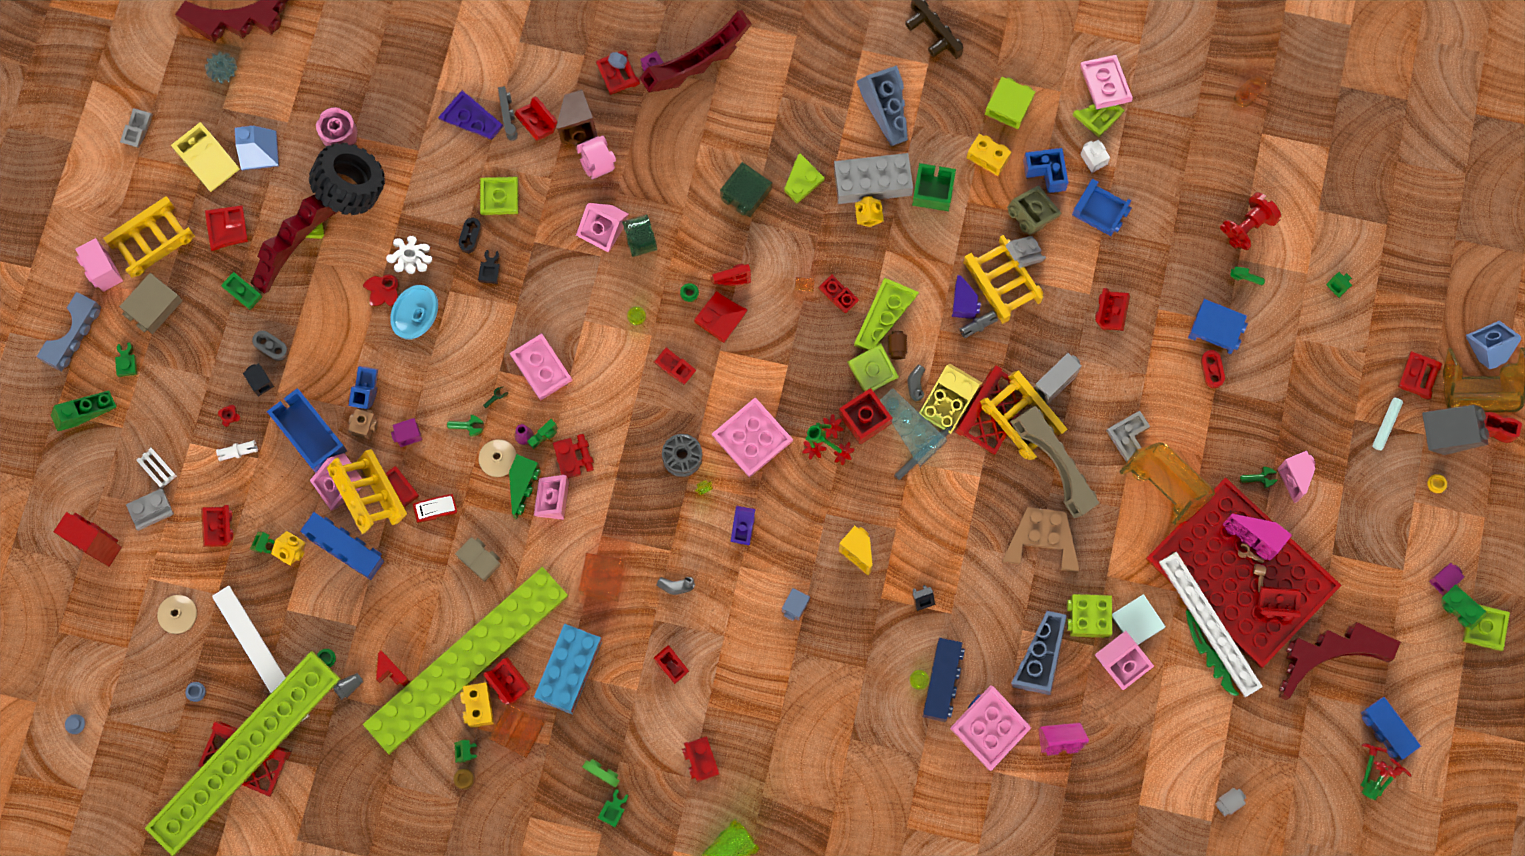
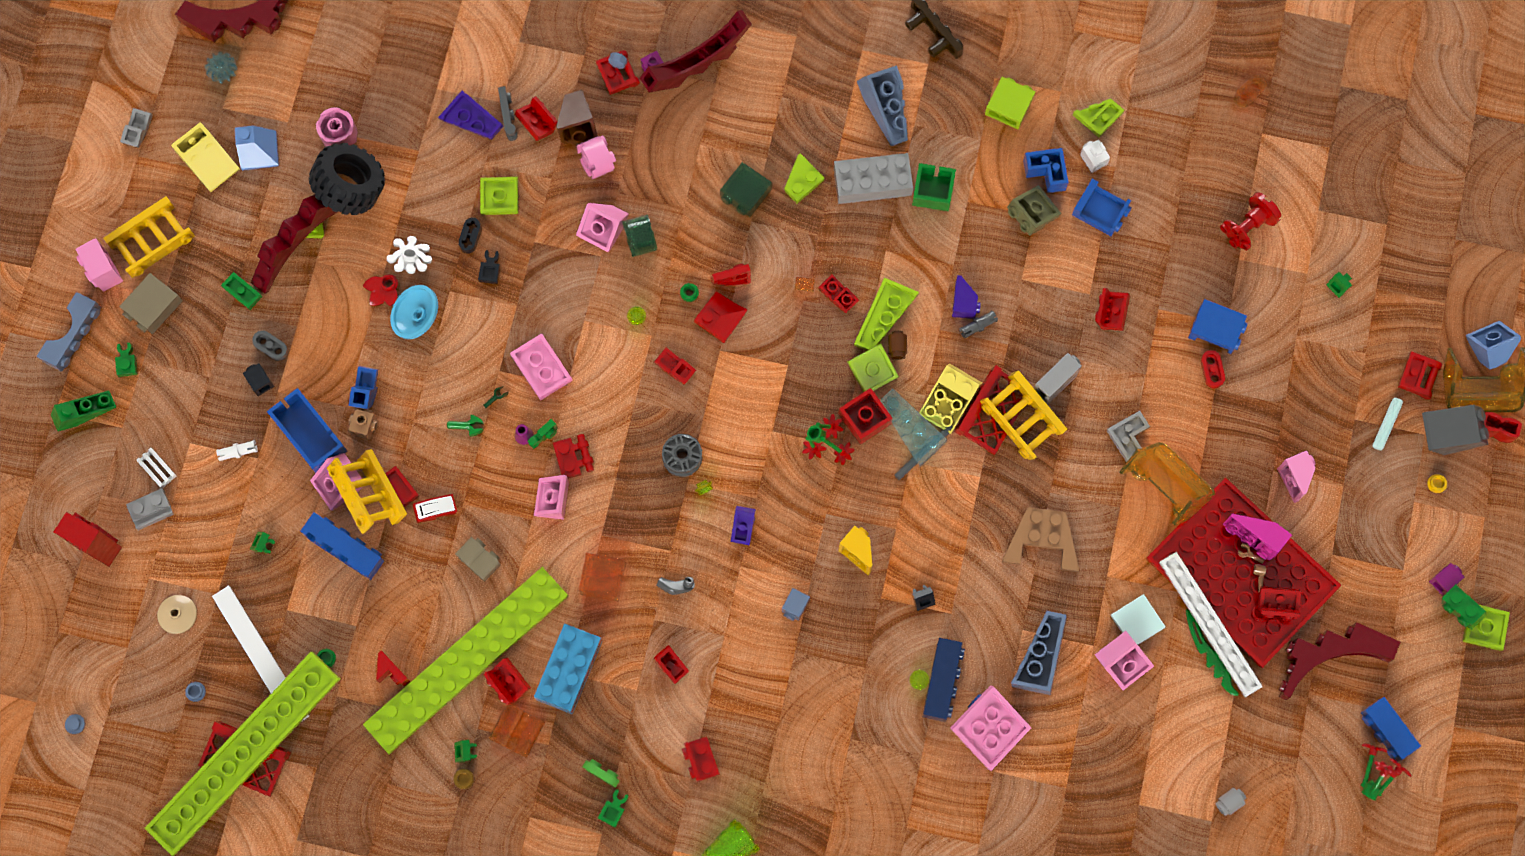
(216, 526): red bracket -> none
(226, 227): red plate -> none
(228, 410): red plate -> none
(288, 548): yellow brick -> none
(347, 686): dark grey cone -> none
(406, 432): magenta brick -> none
(477, 704): yellow brick -> none
(497, 467): tan dish -> none
(521, 477): green slope -> none
(752, 437): bright pink plate -> none
(869, 211): yellow brick -> none
(914, 383): dark grey arm -> none
(989, 154): yellow brick -> none
(993, 294): yellow fence -> none
(1025, 251): light grey plate -> none
(1061, 738): dark pink slope -> none
(1077, 493): dark tan arch -> none
(1090, 615): lime brick -> none
(1106, 82): bright pink tile -> none
(1243, 273): green bar -> none
(1260, 477): green bar -> none

